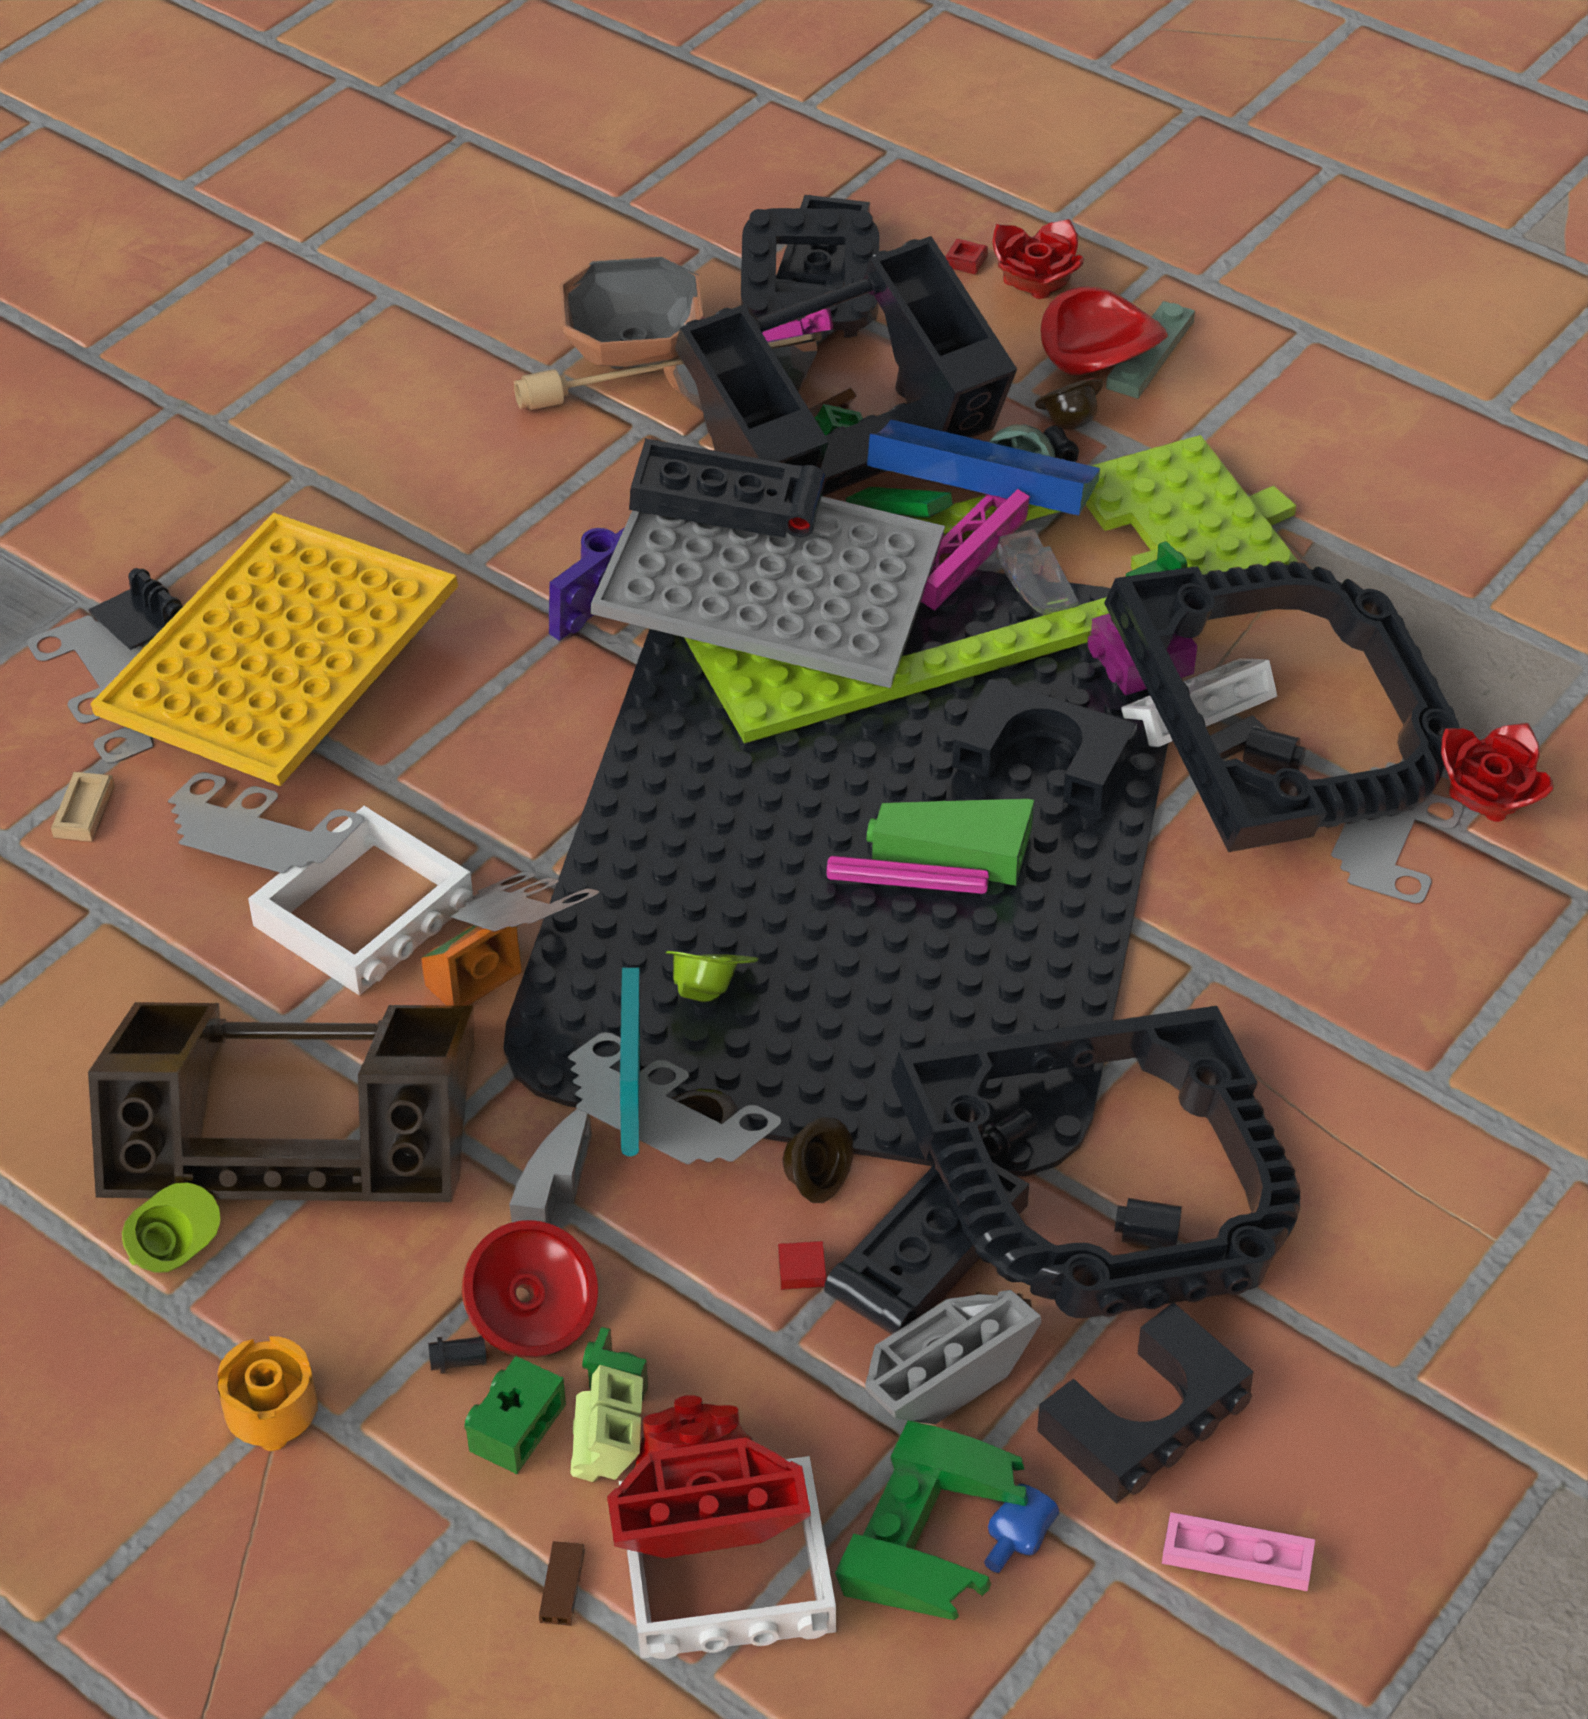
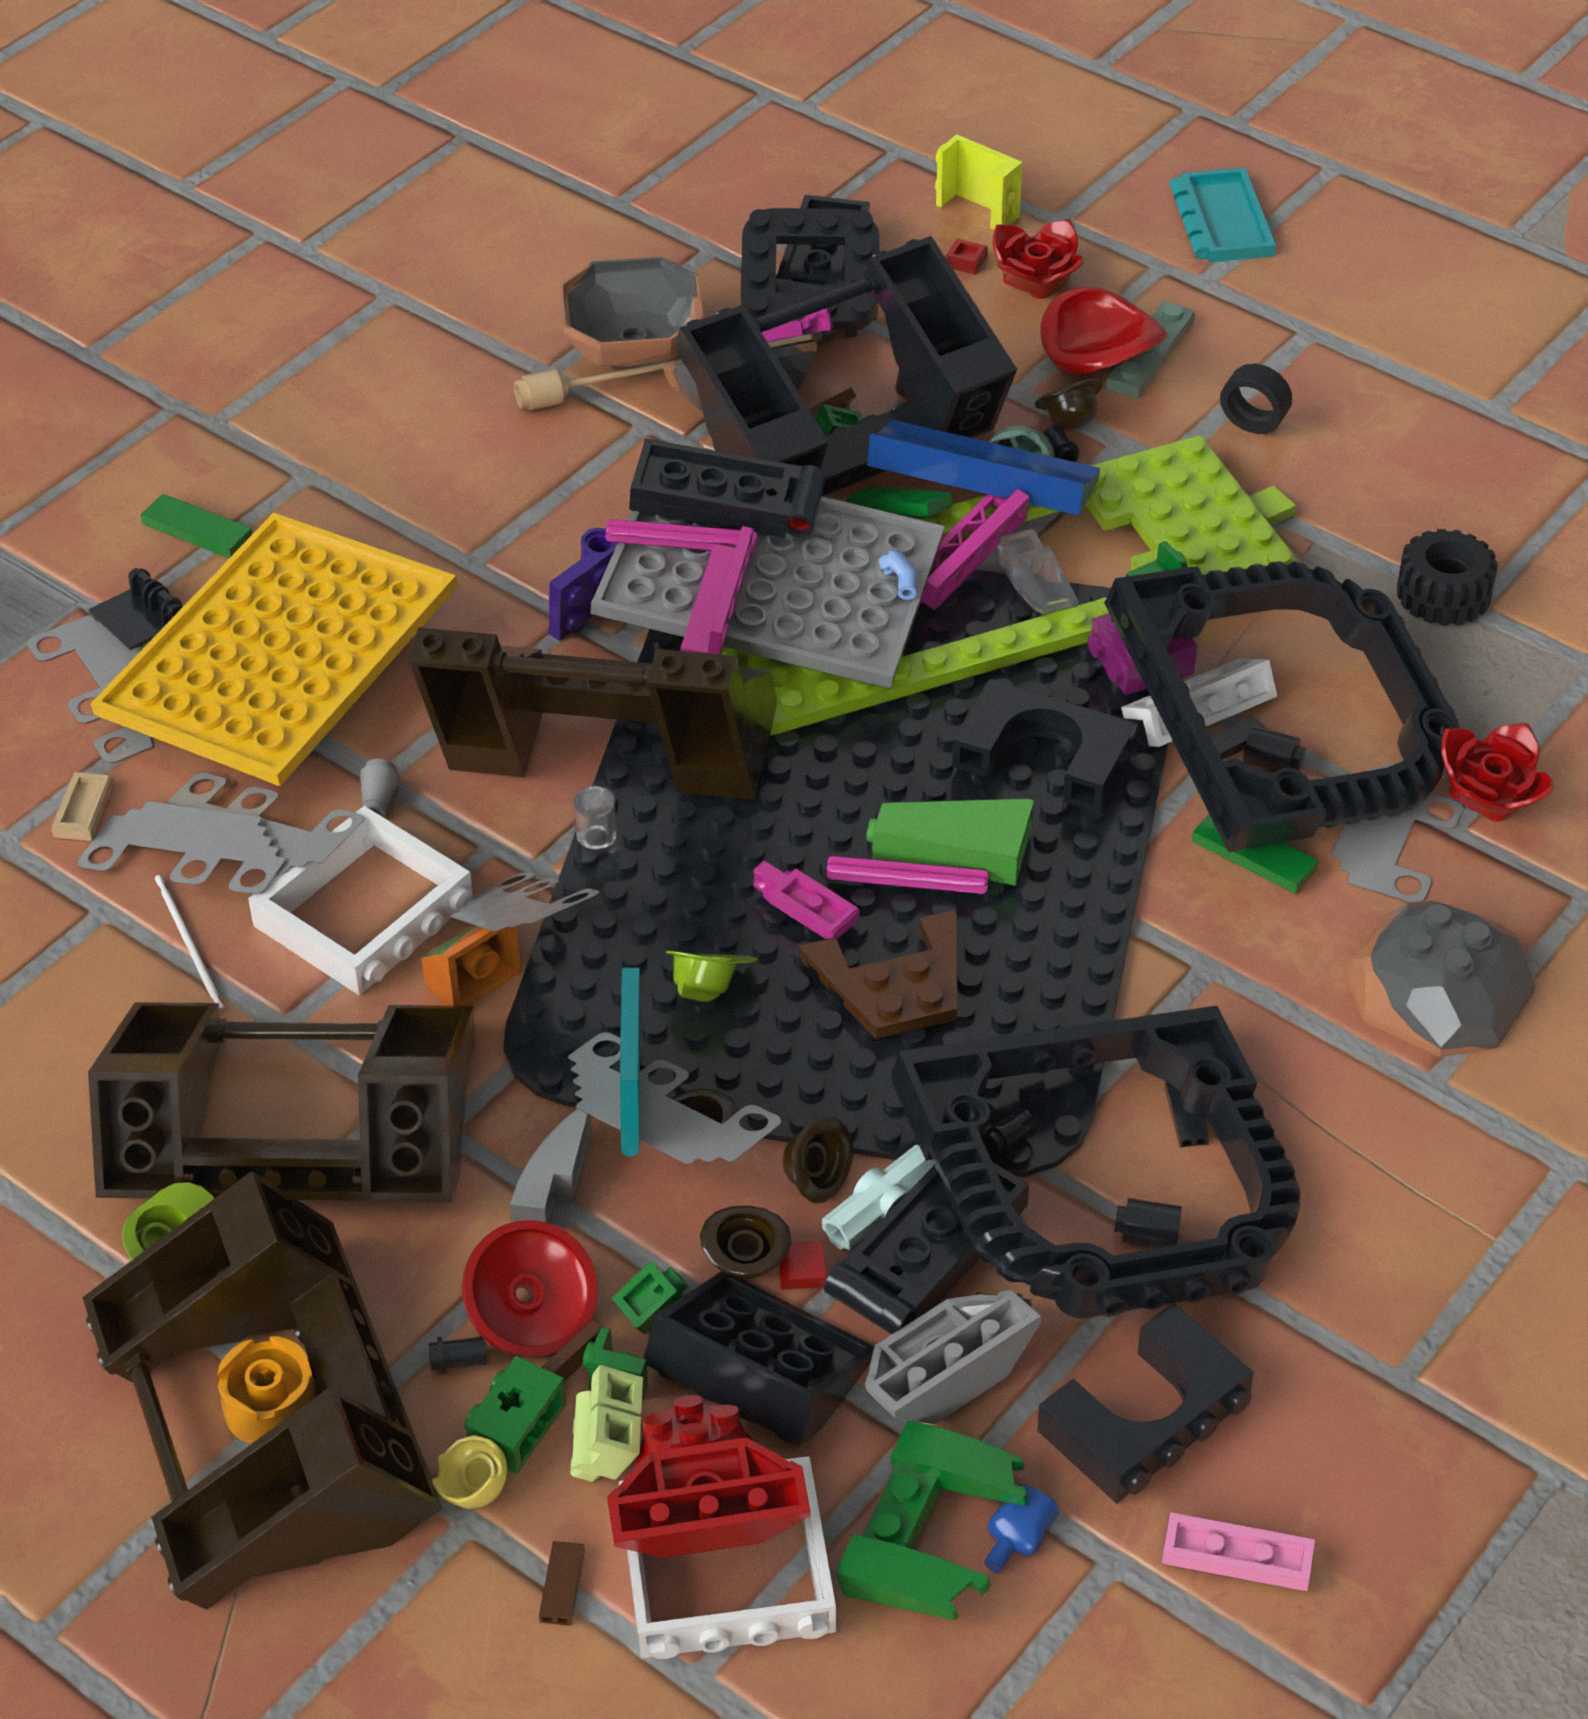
(189, 942): none -> white piece
(195, 525): none -> green tile
(197, 833): none -> light grey piece
(327, 1477): none -> dark brown brick
(378, 785): none -> light grey cone
(471, 1472): none -> light yellow hair
(492, 698): none -> dark brown brick
(570, 1357): none -> reddish brown piece
(595, 817): none -> clear brick
(649, 1294): none -> green bracket
(672, 535): none -> dark pink axle
(718, 596): none -> dark pink fence
(745, 1240): none -> dark brown hat
(757, 1355): none -> black slope
(806, 900): none -> dark pink hinge
(874, 1198): none -> light aqua piece
(899, 991): none -> reddish brown wing
(907, 574): none -> light blue arm
(981, 177): none -> neon yellow panel
(1188, 1127): none -> black piece
(1222, 215): none -> teal hinge
(1268, 383): none -> black tyre
(1273, 862): none -> green tile
(1440, 978): none -> dark grey rock
(1446, 577): none -> black tyre

